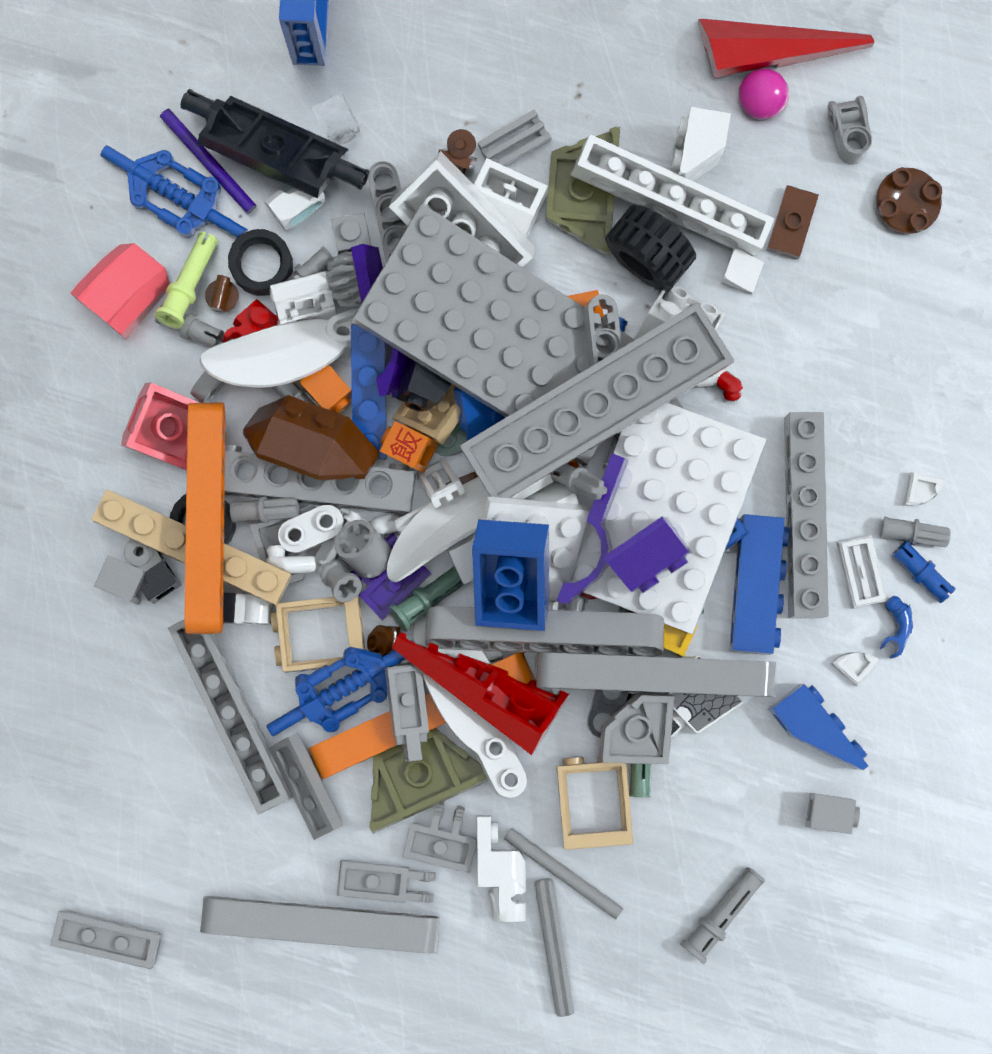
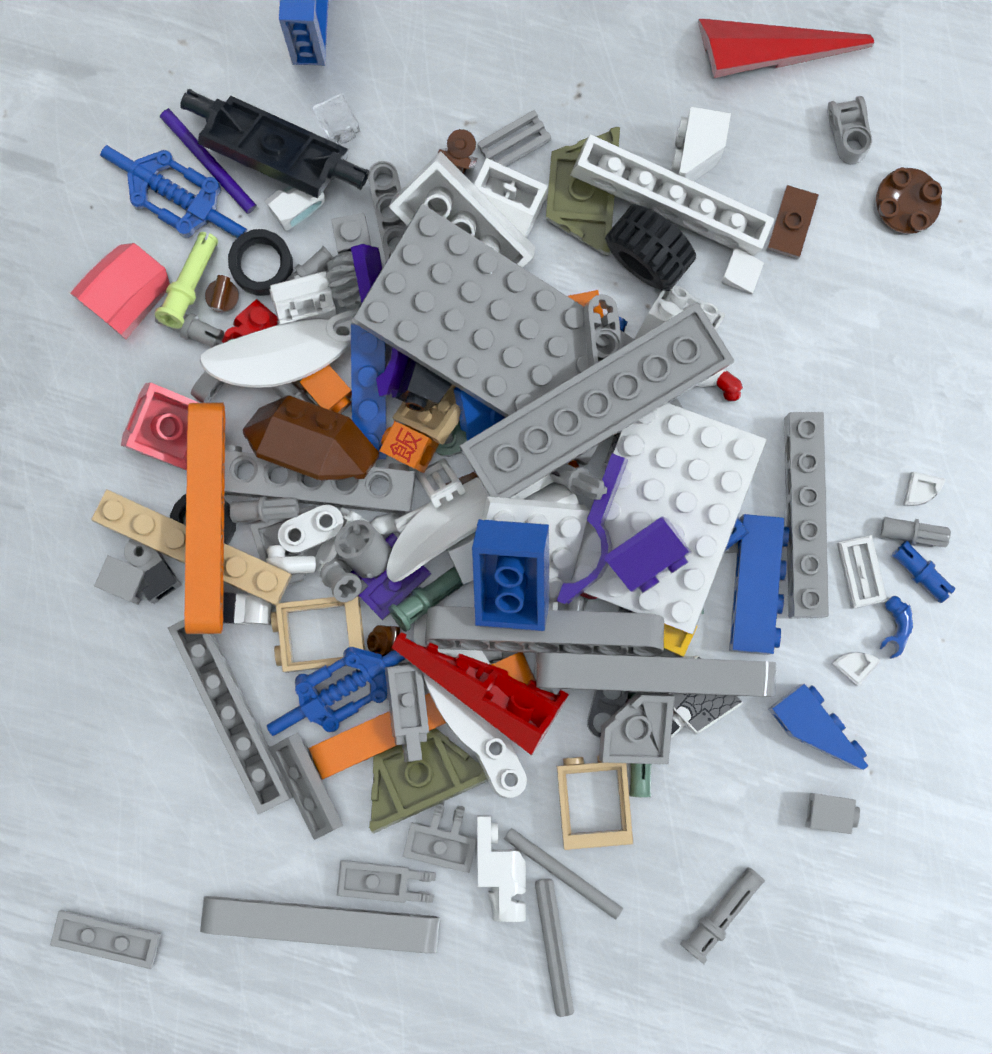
(763, 94): dark pink hair -> none

